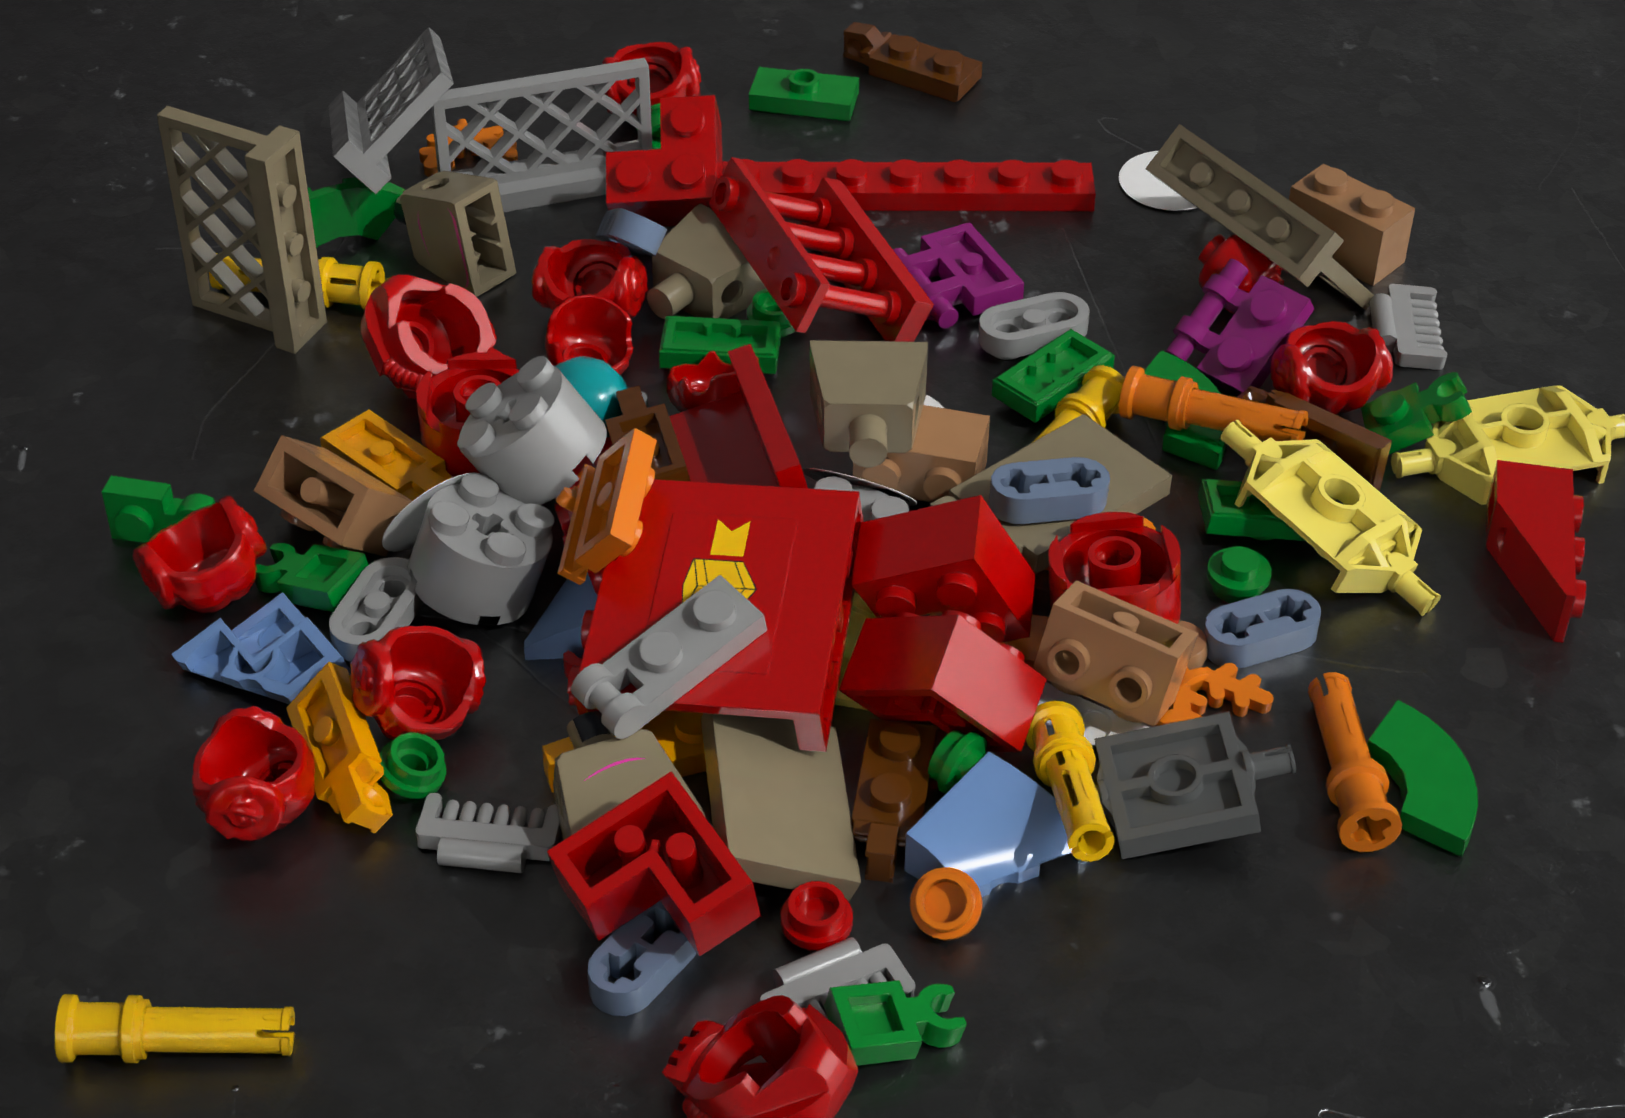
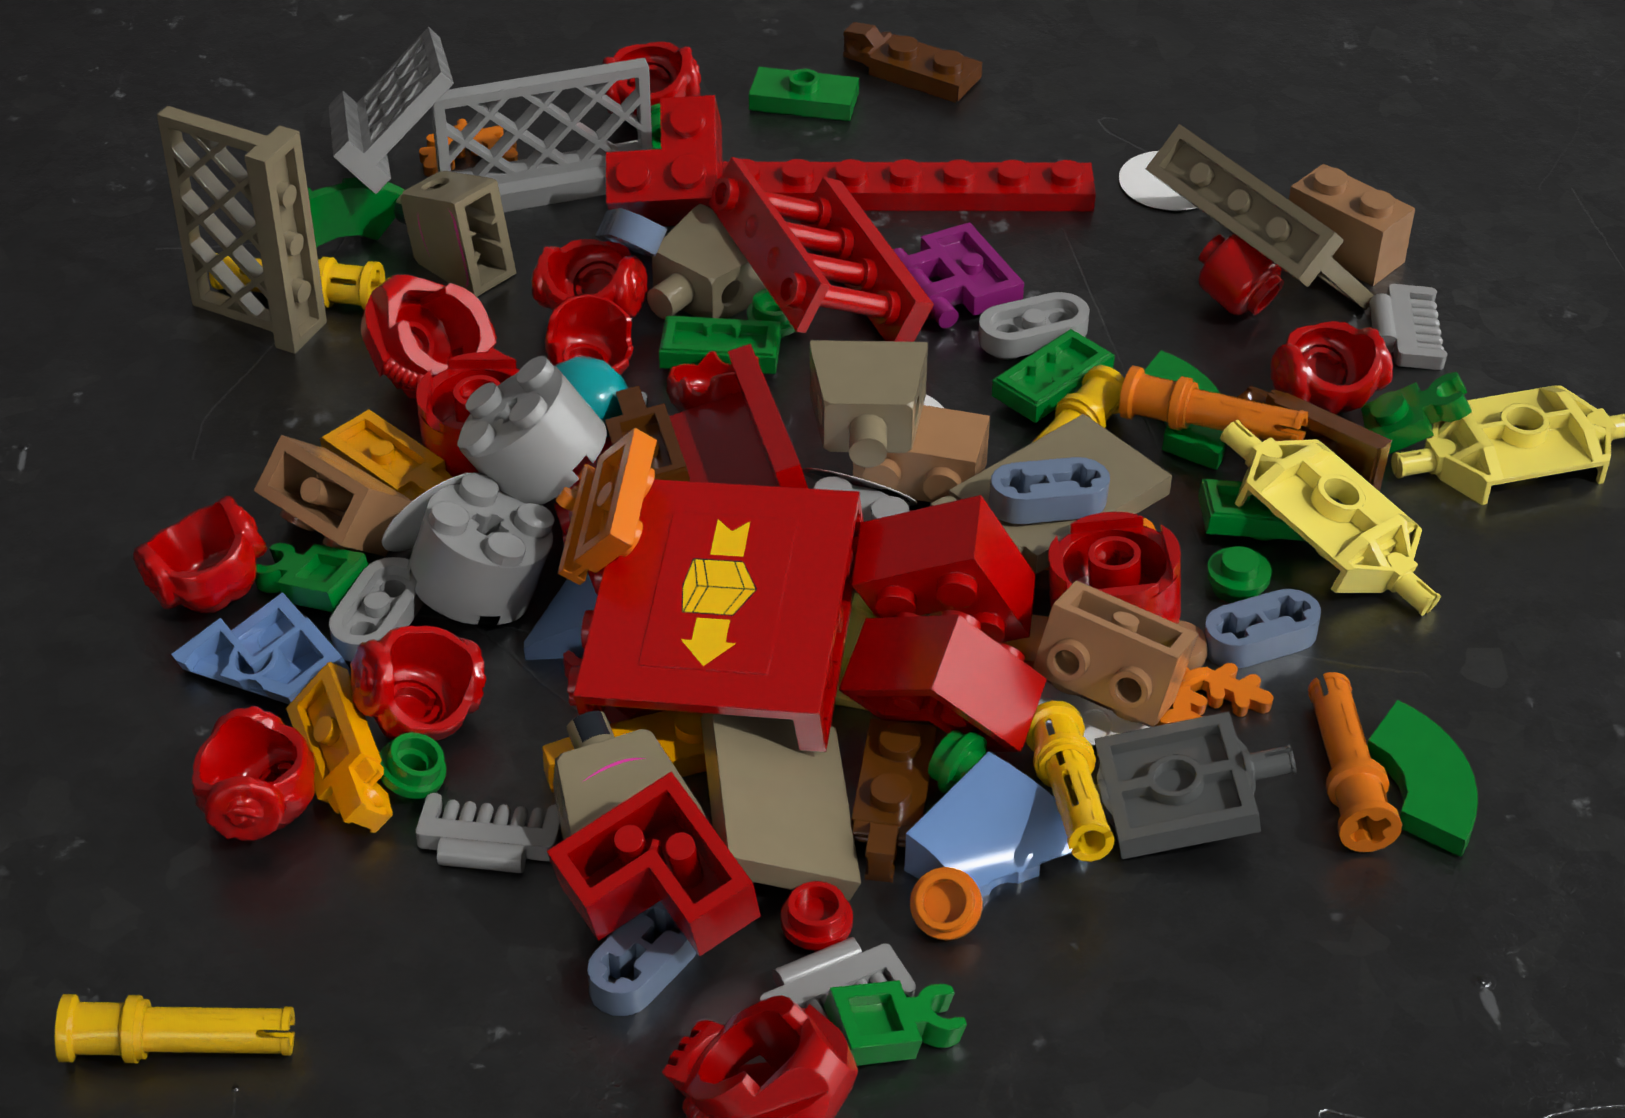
(143, 507): green plate -> none
(670, 657): light grey plate -> none
(1246, 345): magenta plate -> none
(1534, 540): red slope -> none

